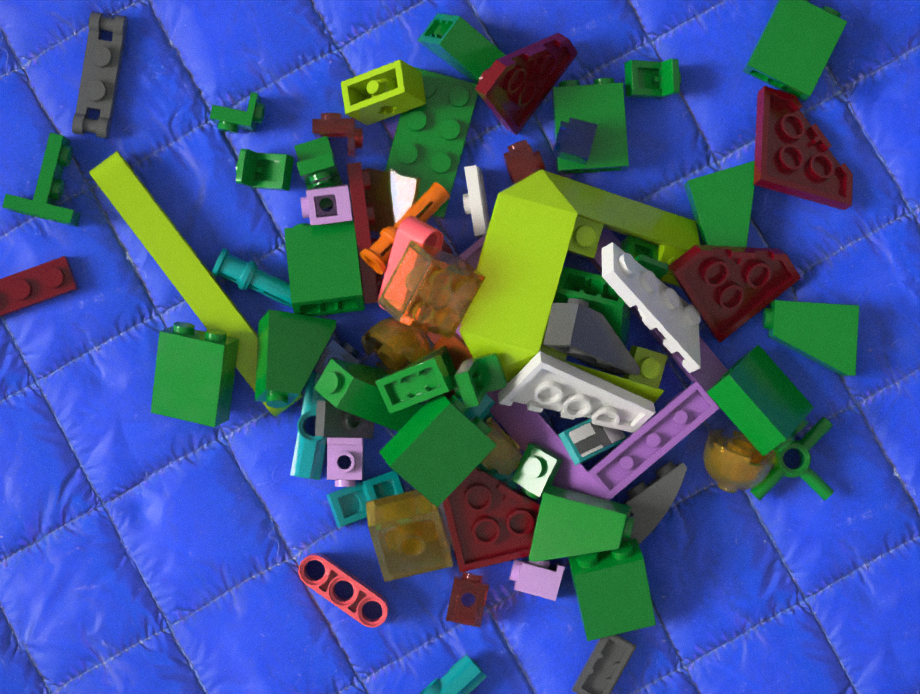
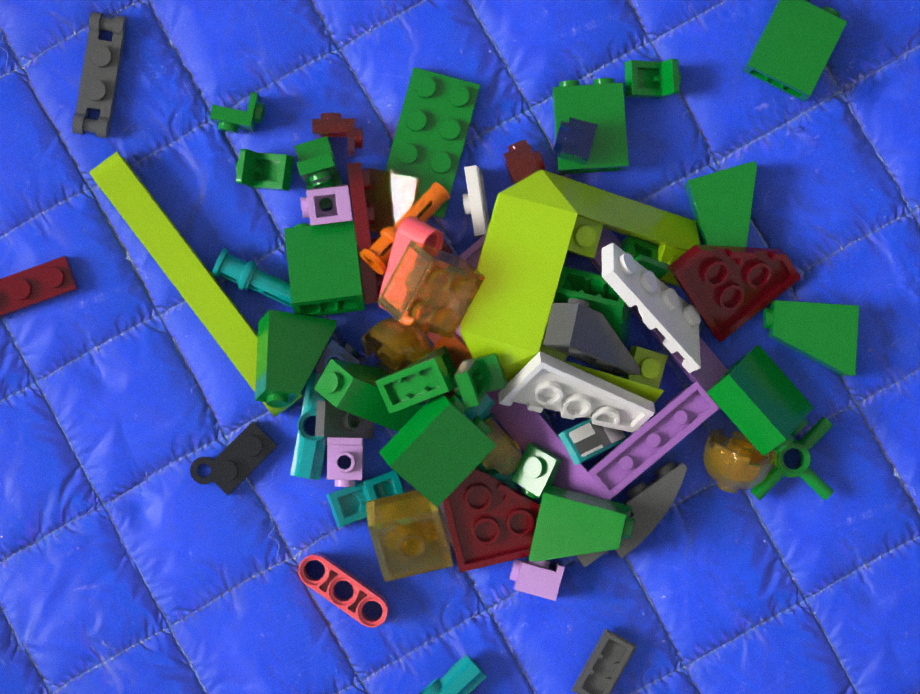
(49, 186): green bracket -> none
(194, 374): green brick -> none
(236, 460): none -> black hinge
(383, 92): lime brick -> none
(460, 45): green slope -> none
(462, 613): clear red brick -> none
(523, 79): dark red plate -> none
(612, 591): green brick -> none
(795, 155): dark red plate -> none

